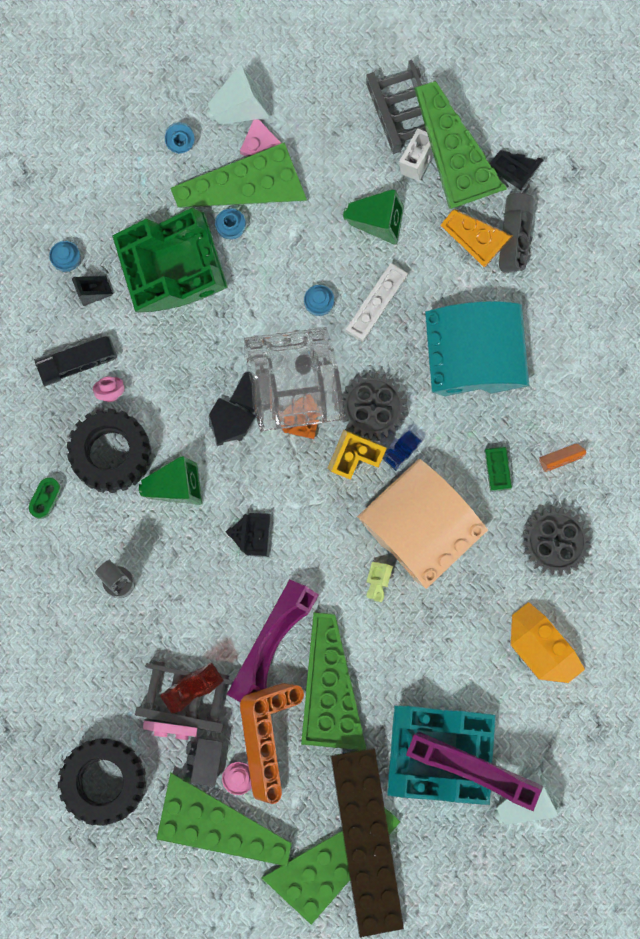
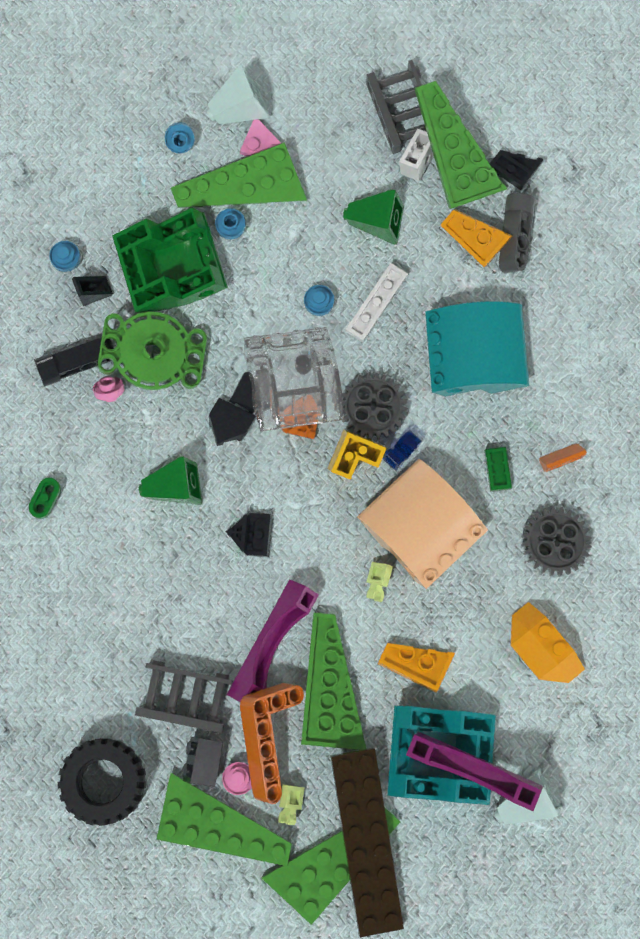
(93, 428): black tyre -> none
(116, 579): dark grey beam -> none
(137, 362): none -> bright green piece
(163, 729): bright pink wing -> none
(190, 687): clear red brick -> none
(290, 800): none -> yellowish green plate
(417, 664): none -> light orange wing

